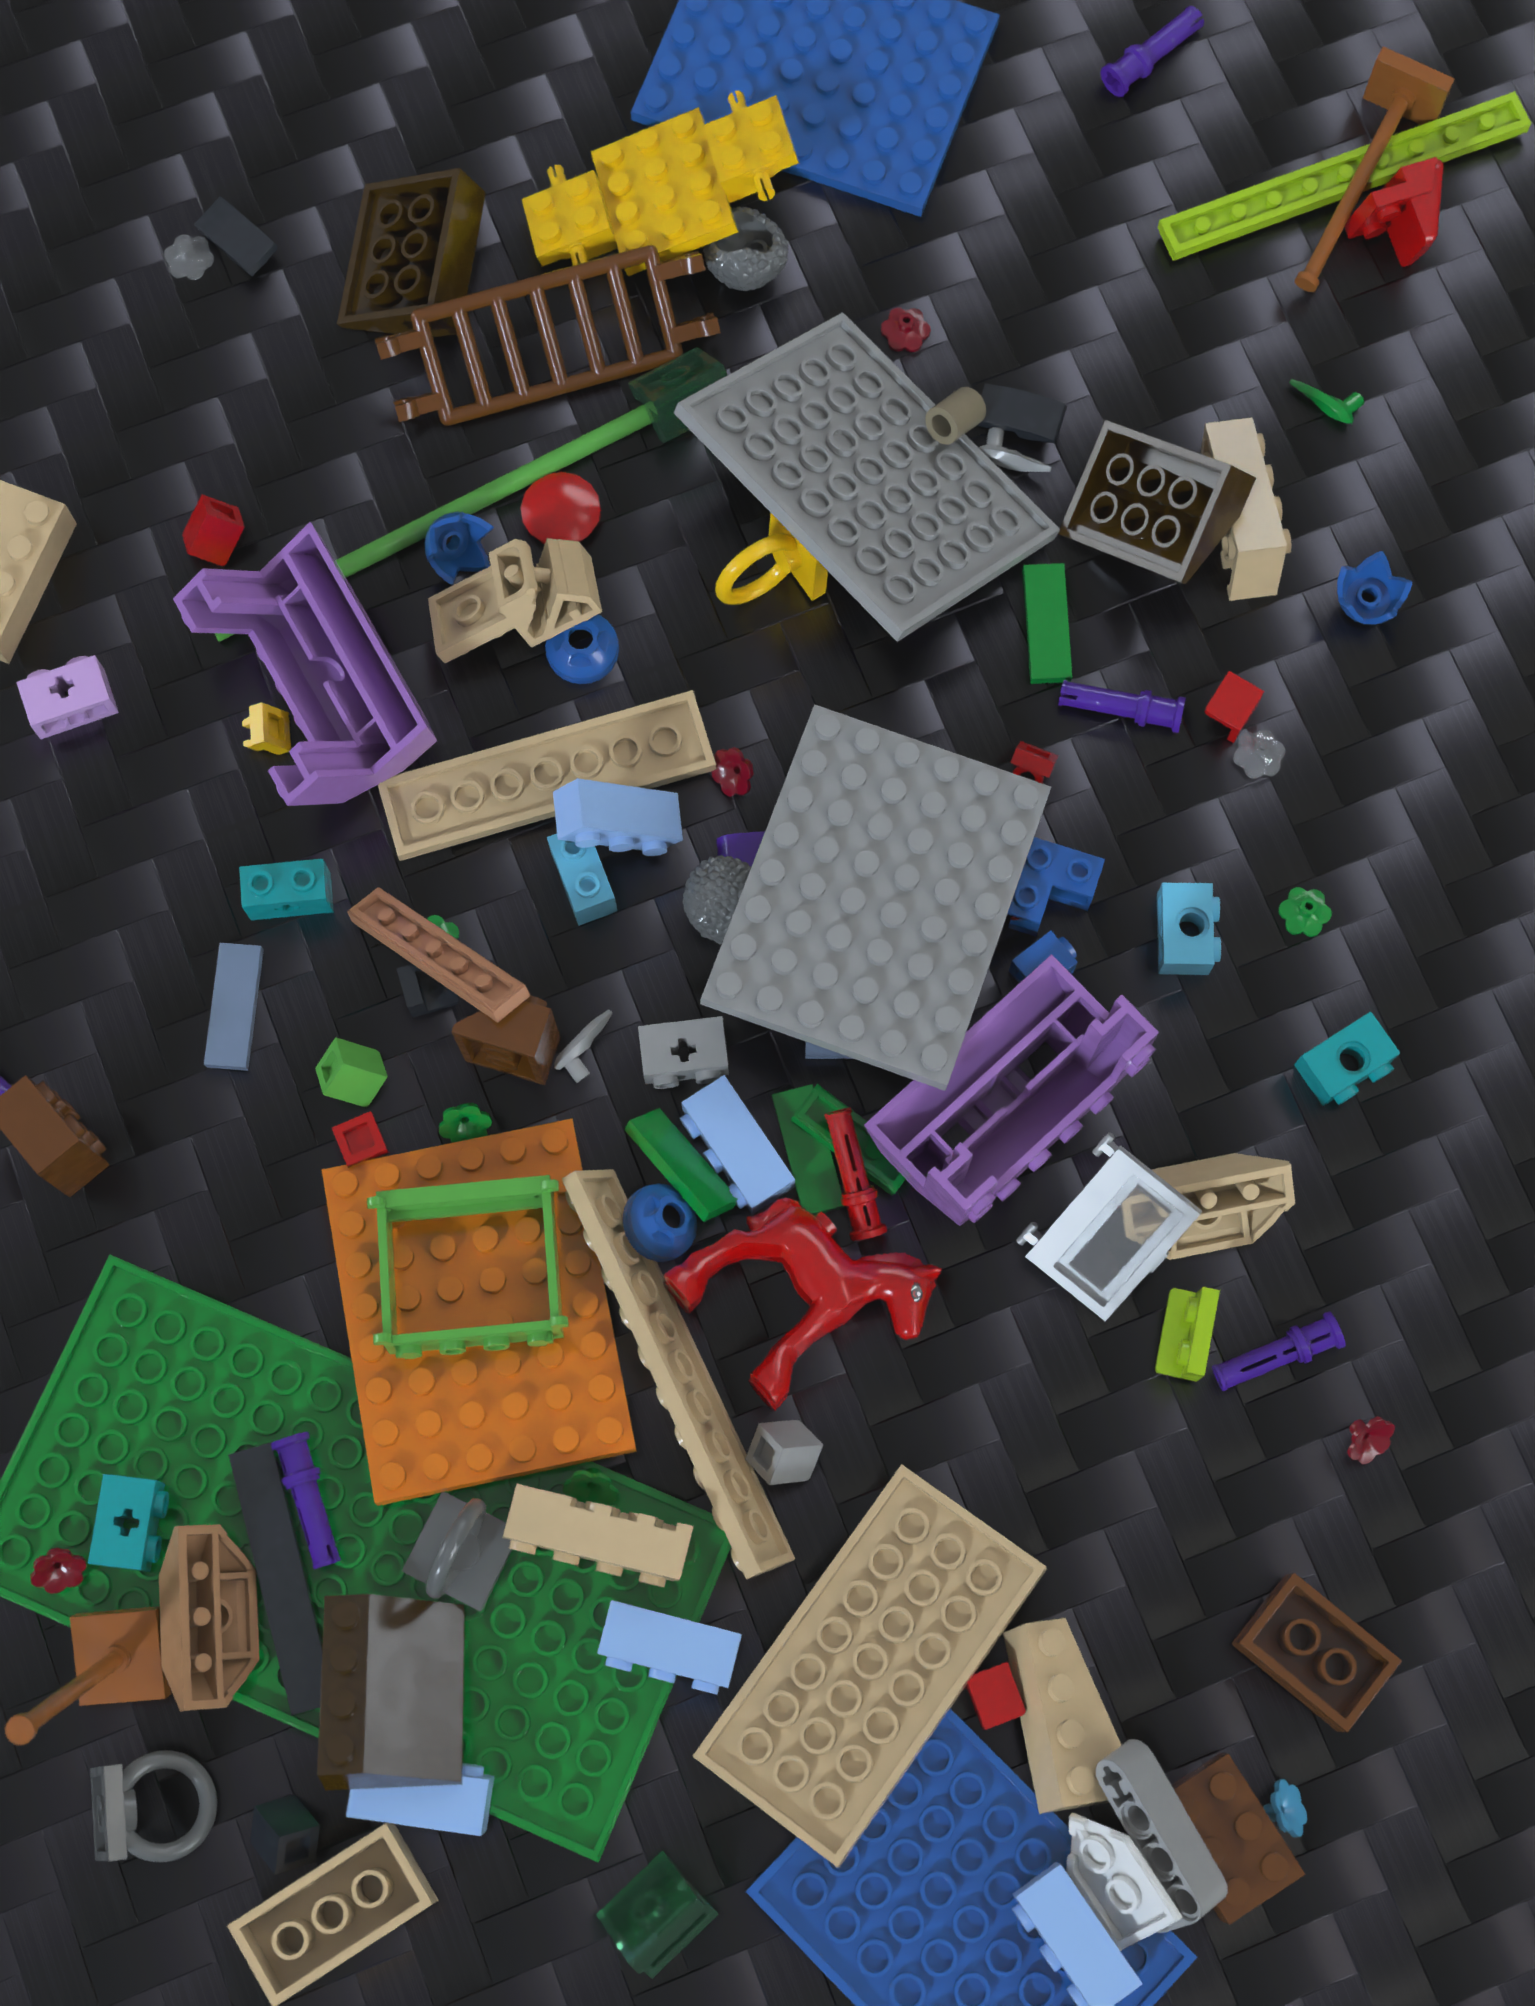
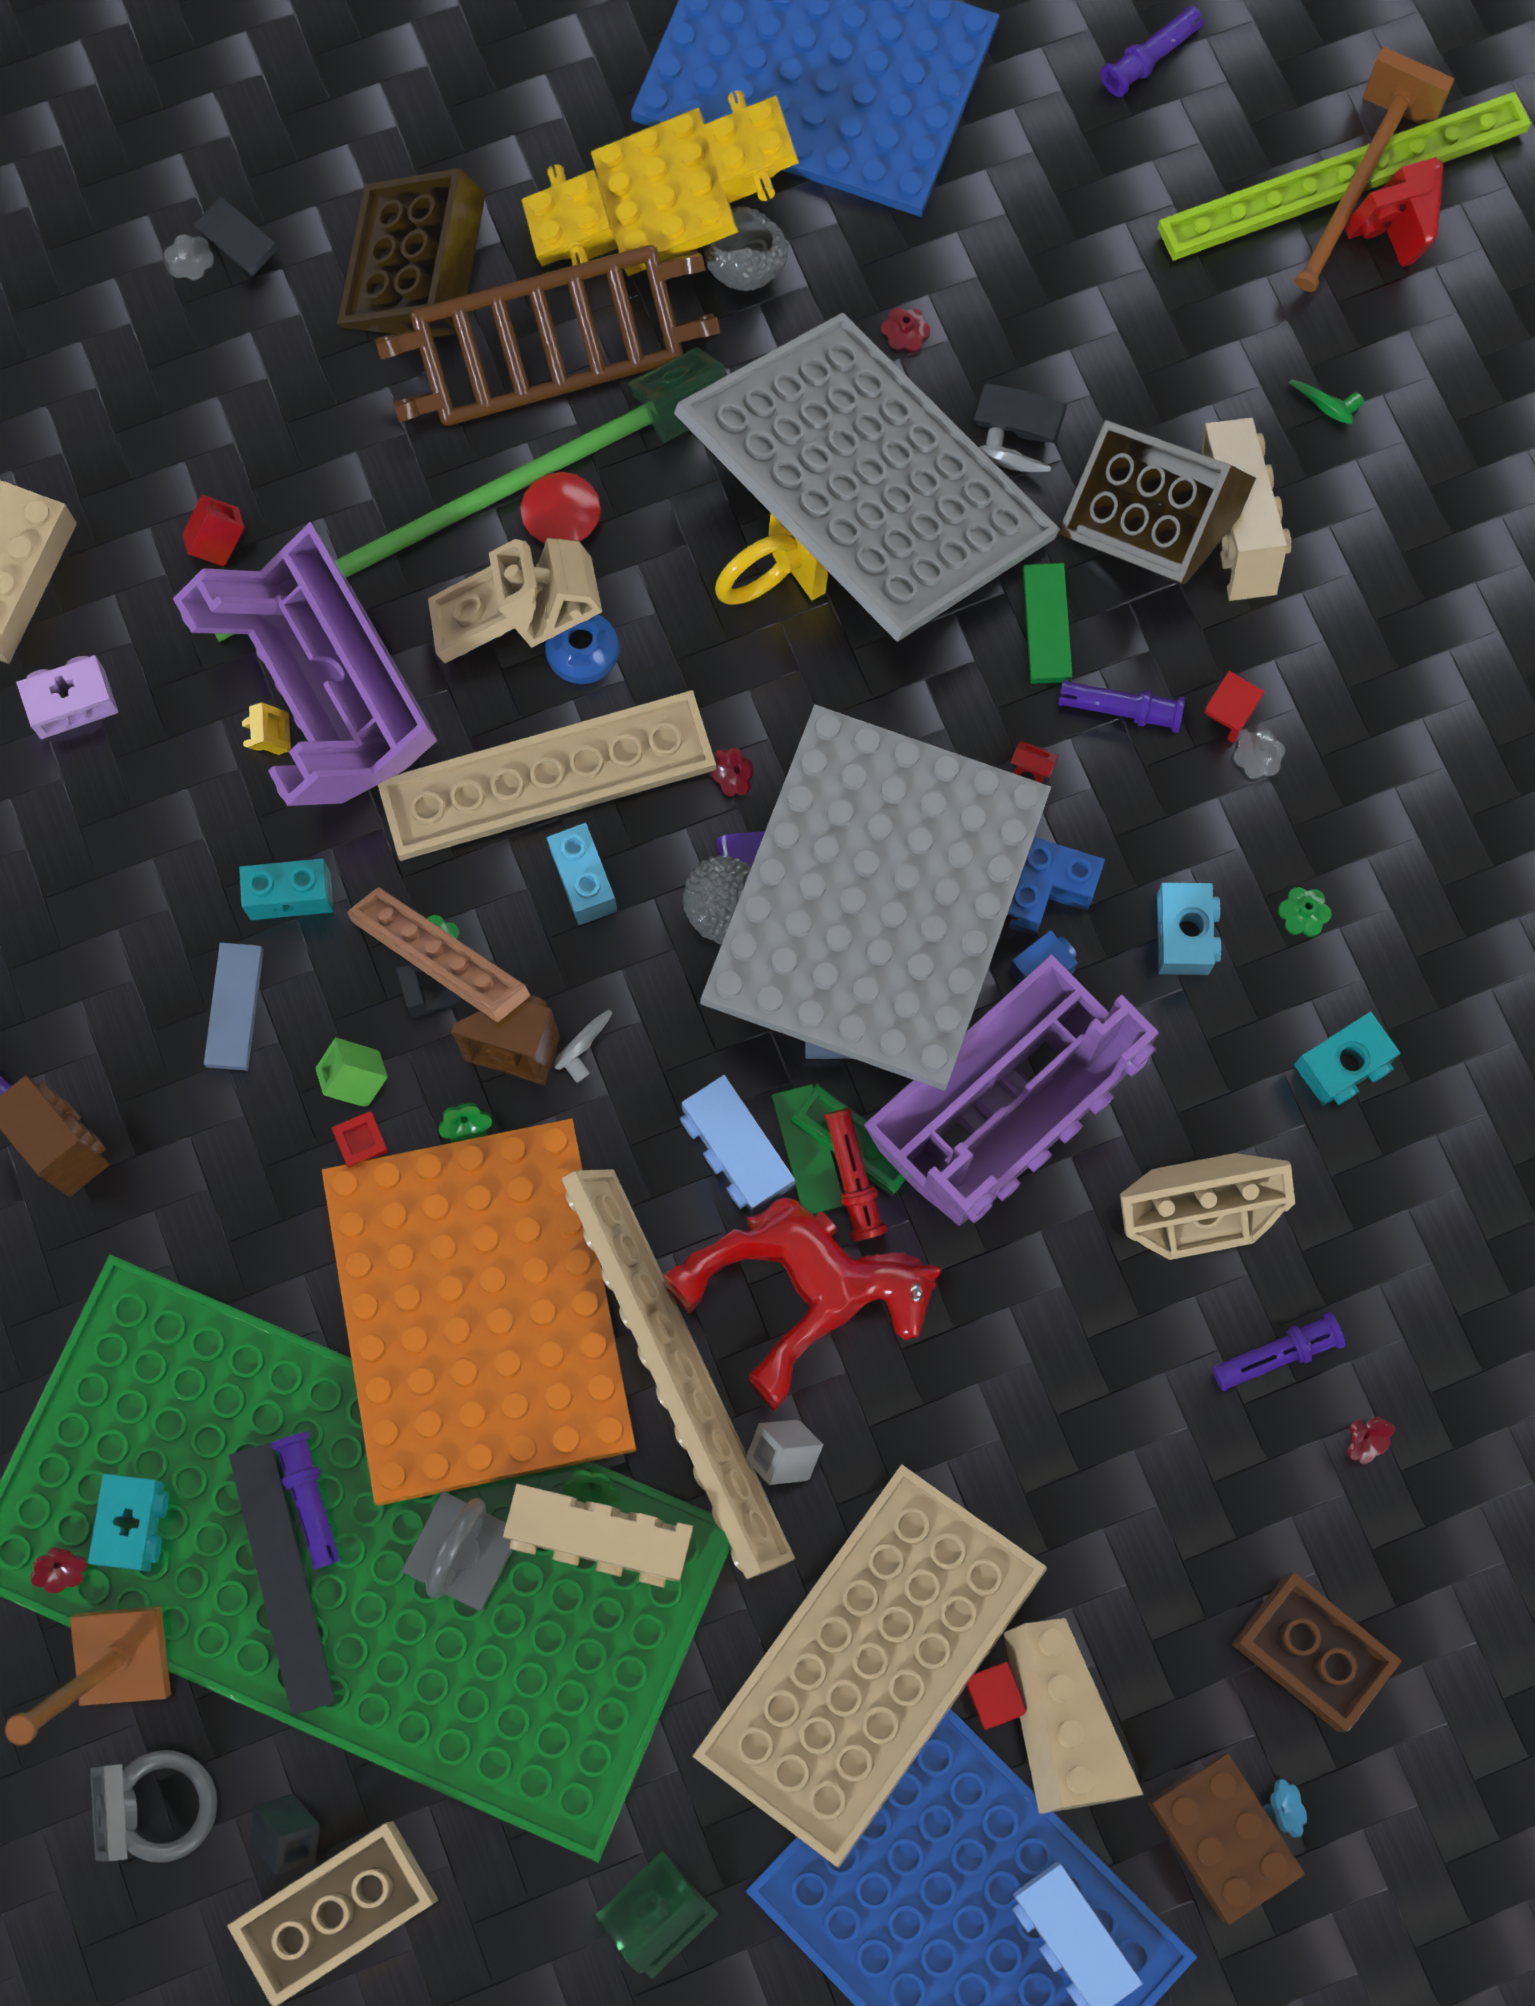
(207, 1617): medium nougat wedge -> none
(391, 1693): slope -> none
(440, 1807): light blue brick -> none
(460, 1201): bright green window -> none
(464, 549): blue piece -> none
(617, 817): light blue brick -> none
(648, 1230): blue piece -> none
(661, 1049): light grey brick -> none
(669, 1646): light blue brick -> none
(681, 1164): green tile -> none
(955, 415): dark tan brick -> none
(1111, 1231): piece -> none
(1117, 1883): white tile -> none
(1161, 1830): light grey beam -> none
(1187, 1333): lime bracket -> none
(1374, 578): blue piece -> none

